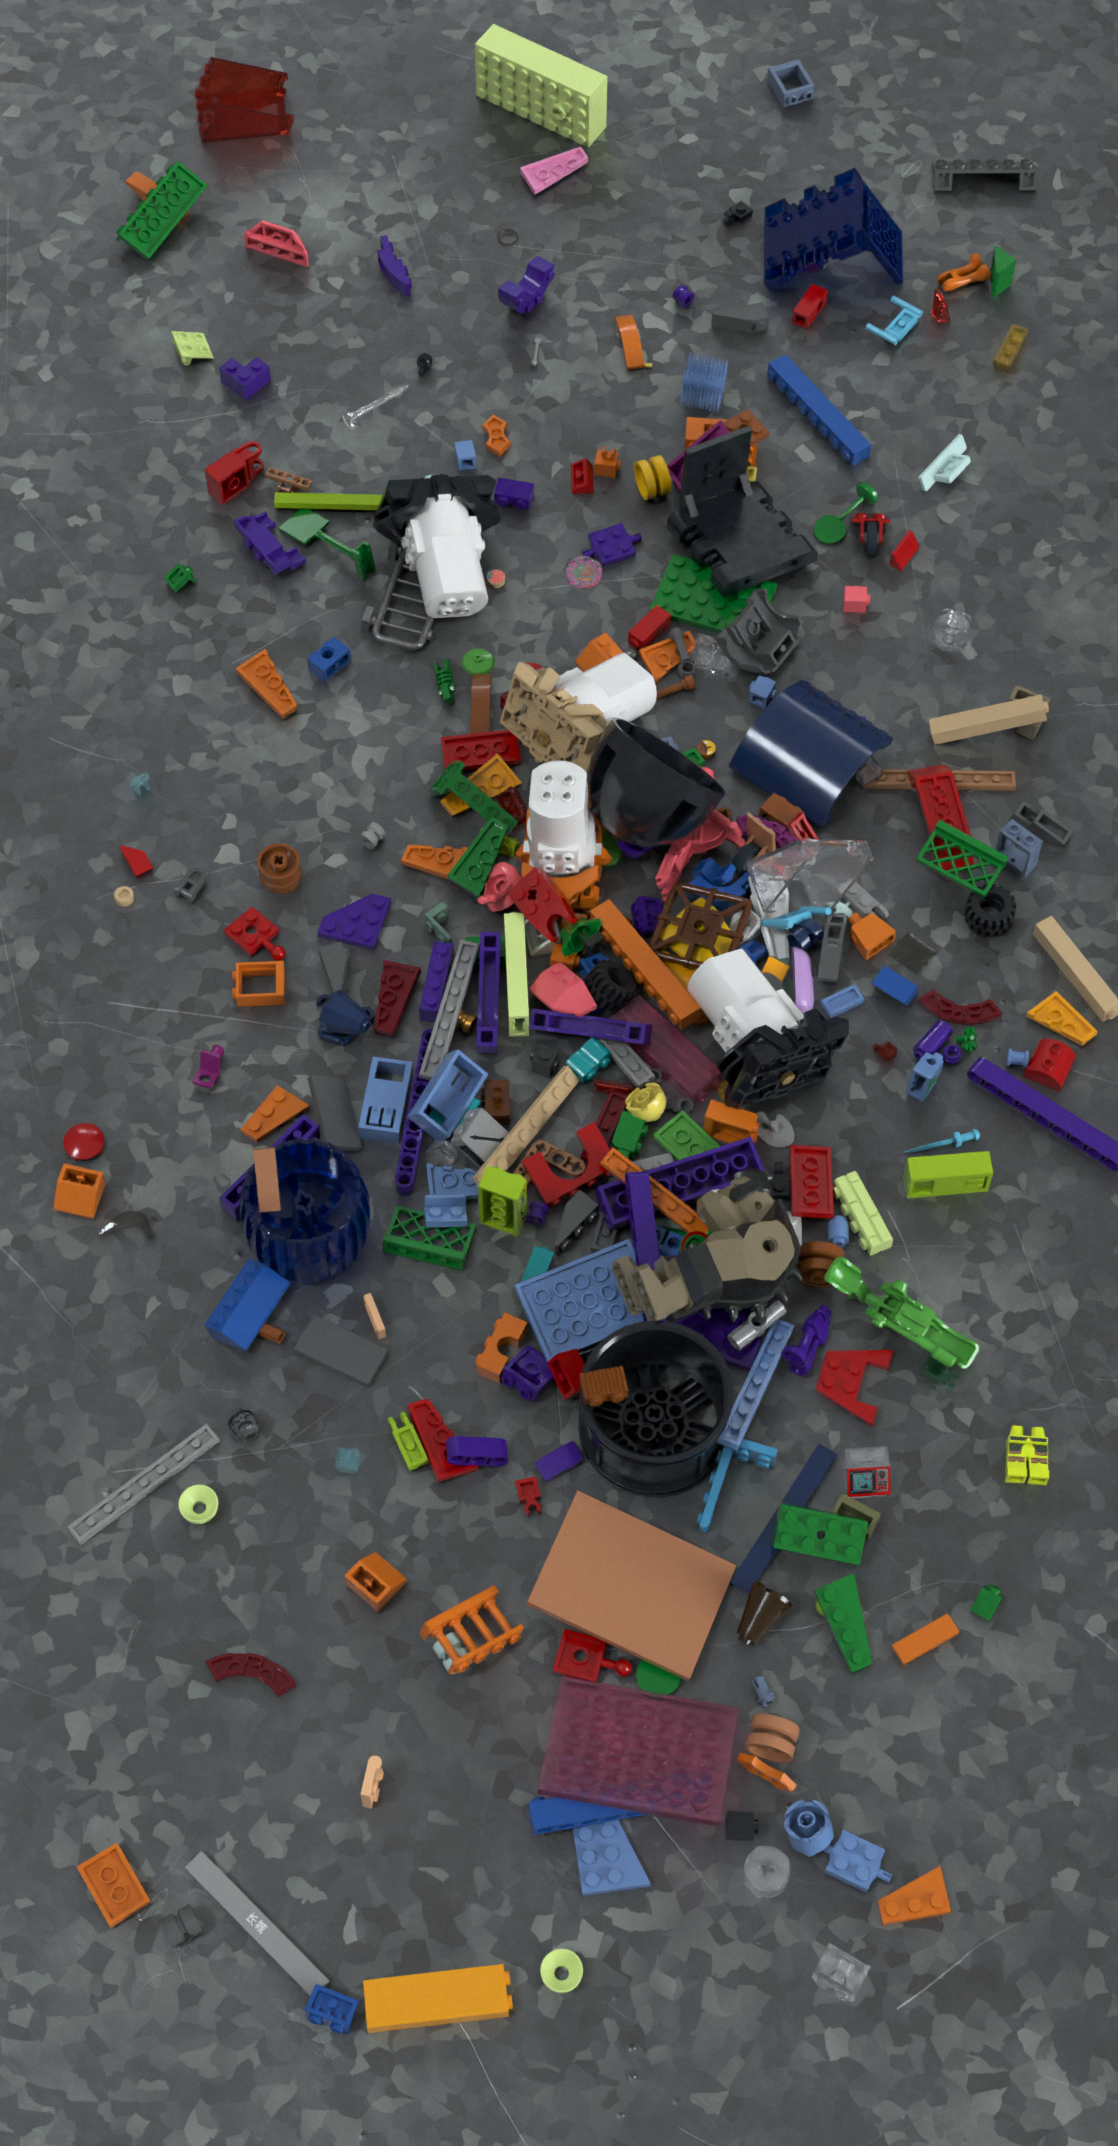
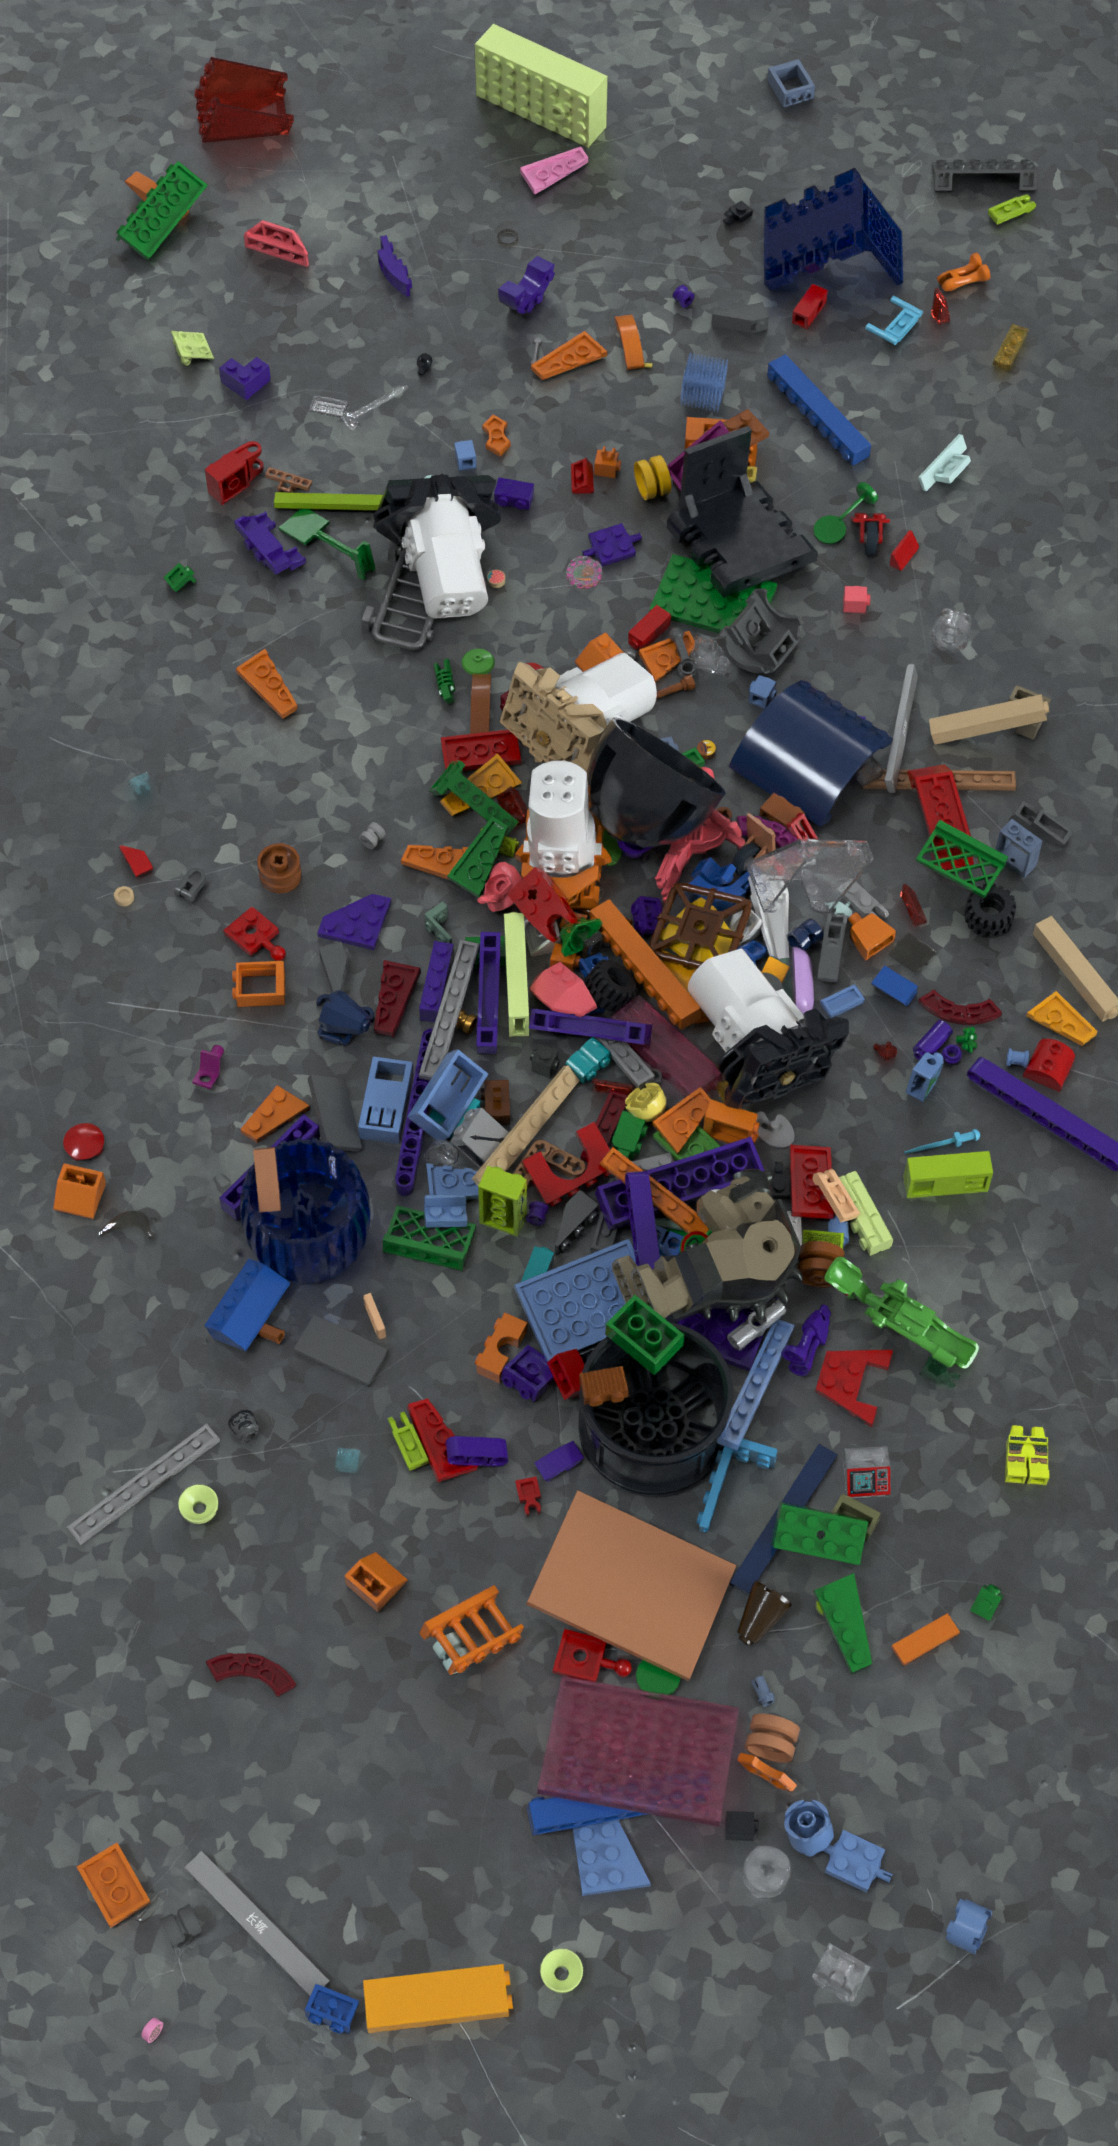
(152, 2030): none -> bright pink tile
(328, 406): none -> clear tile
(329, 659): blue brick -> none
(373, 1775): light nougat plate -> none
(572, 354): none -> orange wing
(644, 1334): none -> green brick
(682, 1119): none -> orange wing
(795, 917): medium azure plate -> none
(825, 1236): none -> lime tile
(836, 1195): none -> light nougat plate
(901, 728): none -> light grey tile
(913, 906): none -> clear red slope
(916, 1900): orange wing -> none
(969, 1927): none -> medium blue brick
(1001, 271): green slope -> none
(1011, 209): none -> lime hinge

